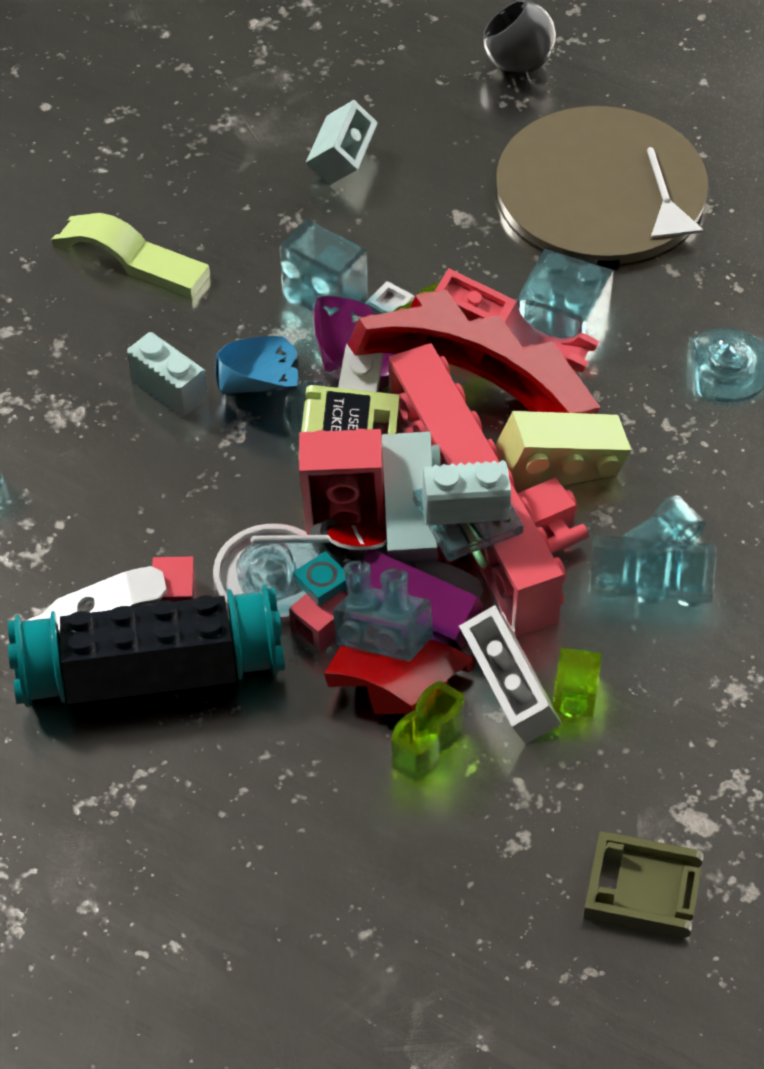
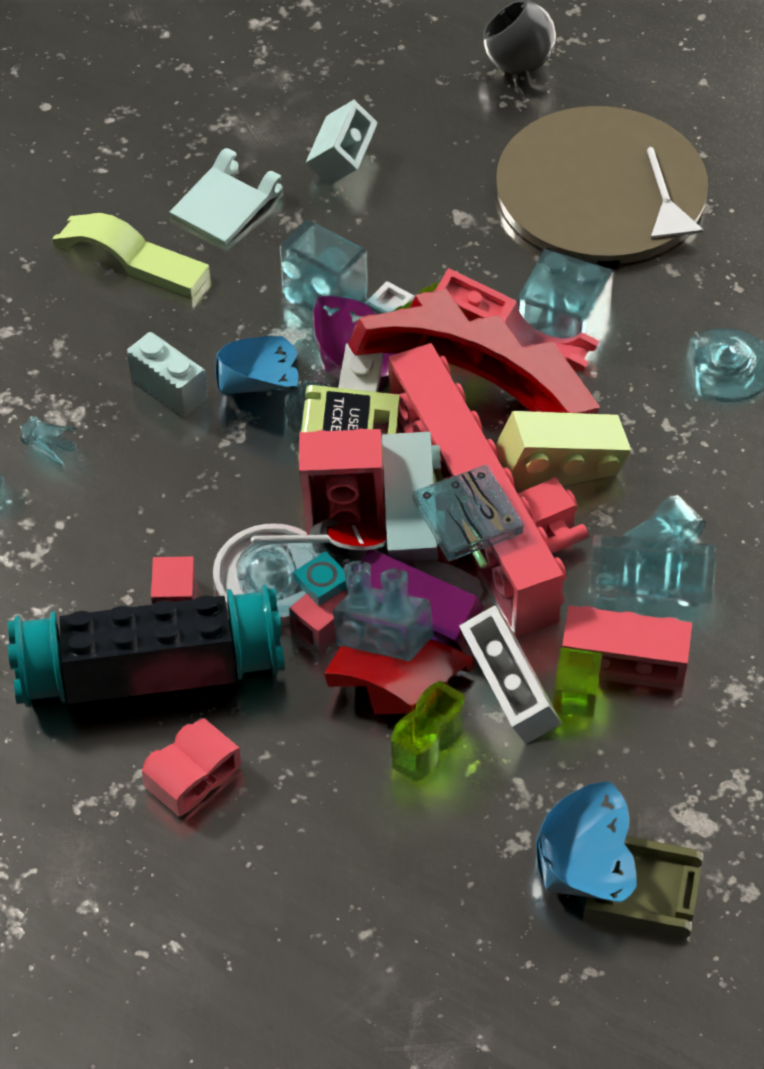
(39, 433): none -> clear light blue piece
(129, 589): white piece -> none
(190, 766): none -> coral brick
(221, 203): none -> light aqua flag
(466, 493): light aqua brick -> none
(583, 849): none -> dark azure piece
(631, 643): none -> coral brick

